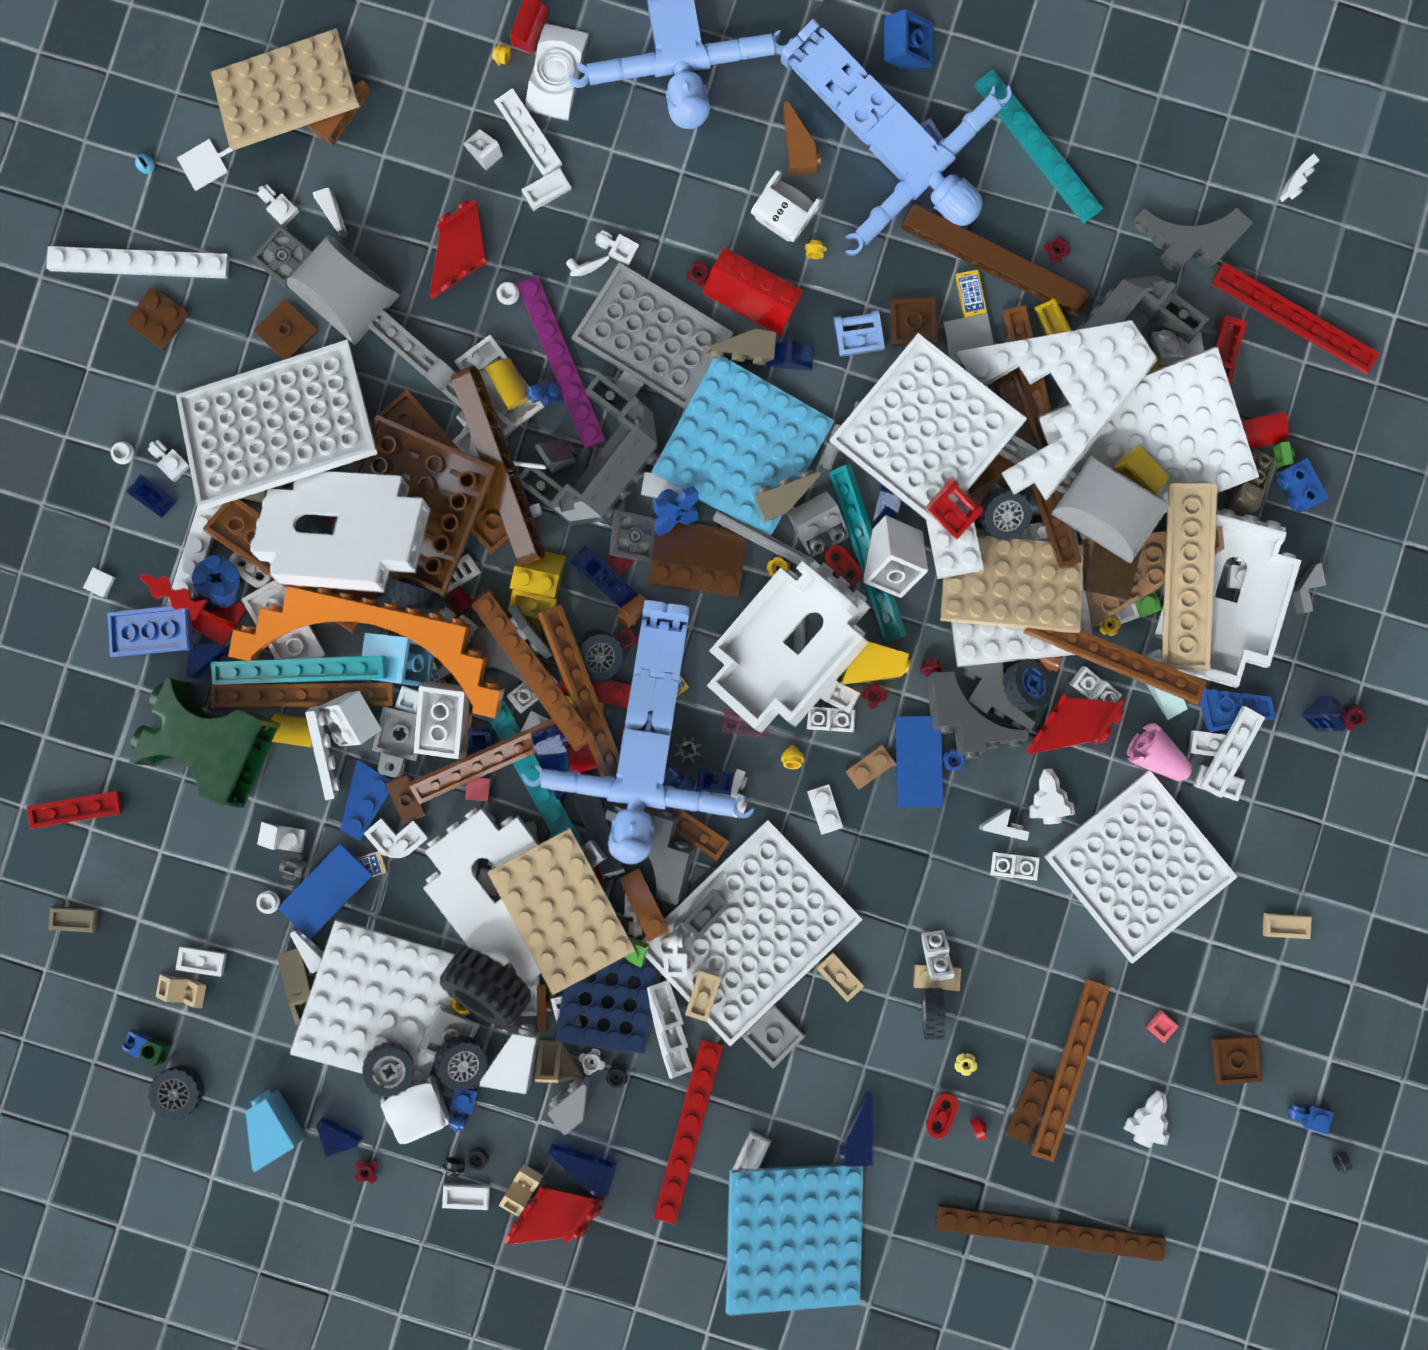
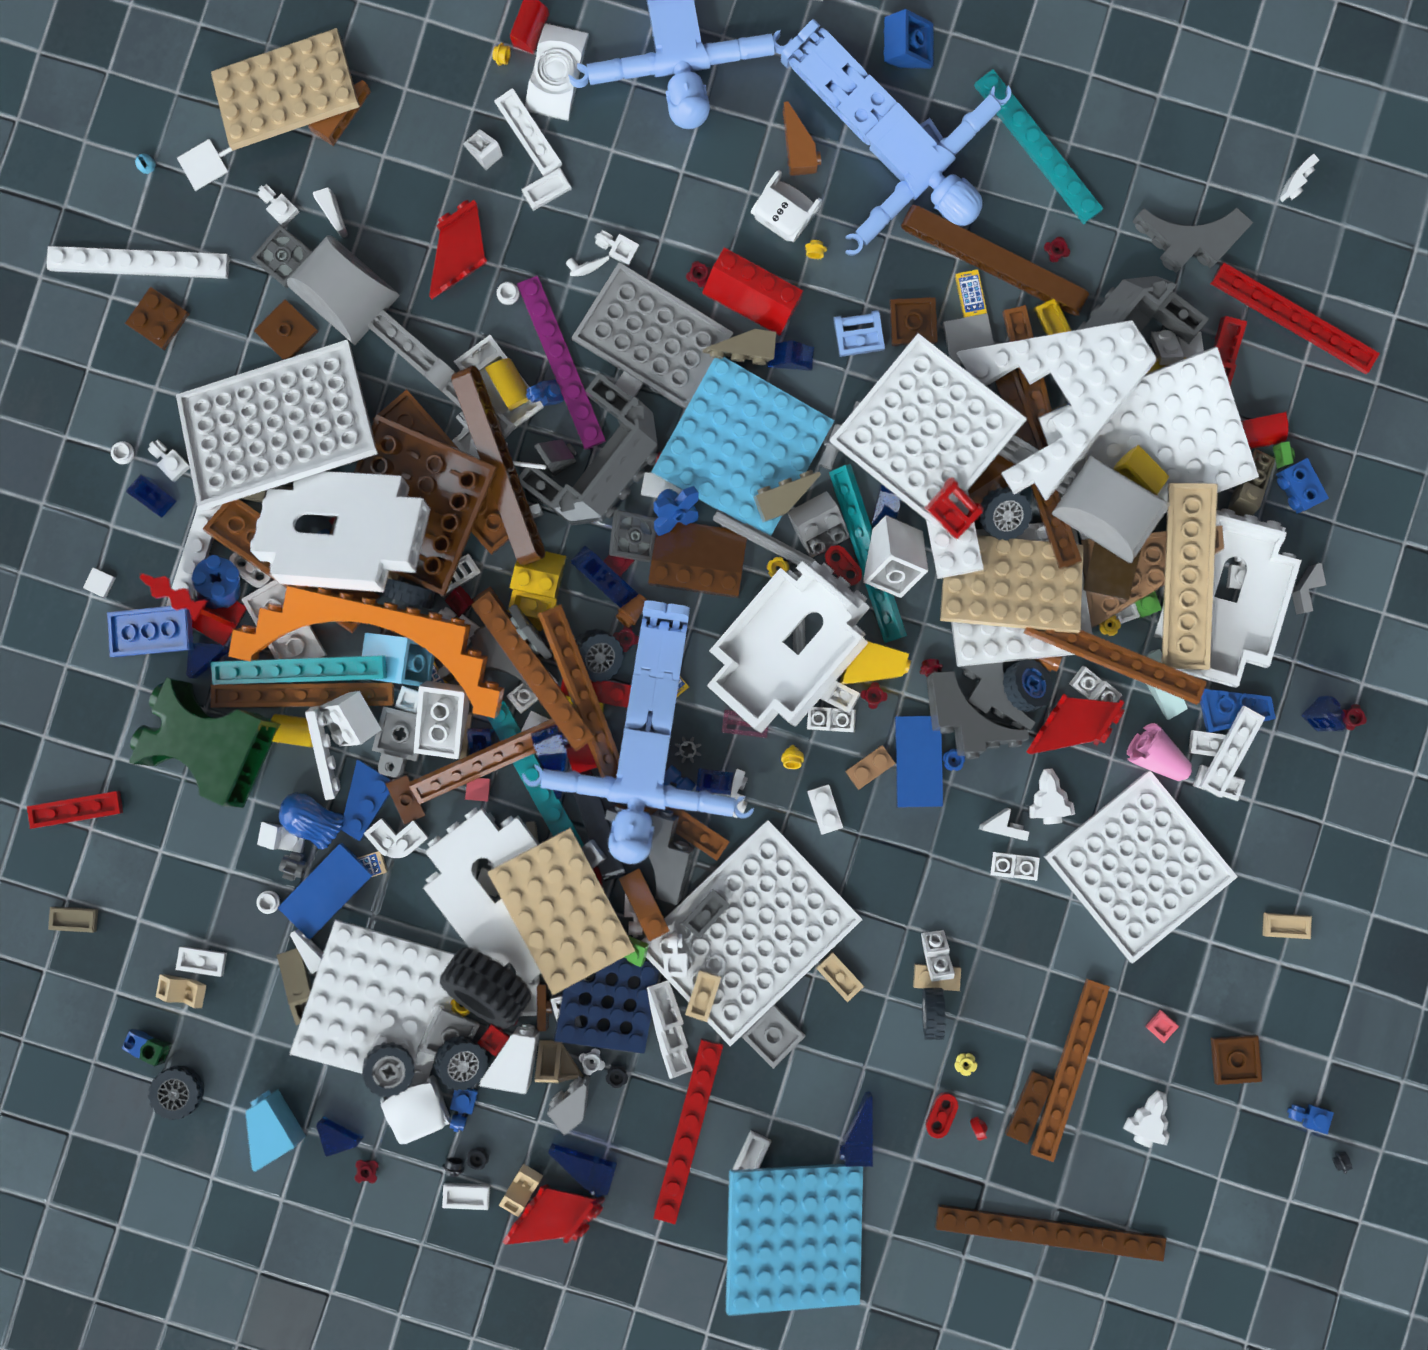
(309, 819): none -> blue piece
(494, 1040): none -> red plate

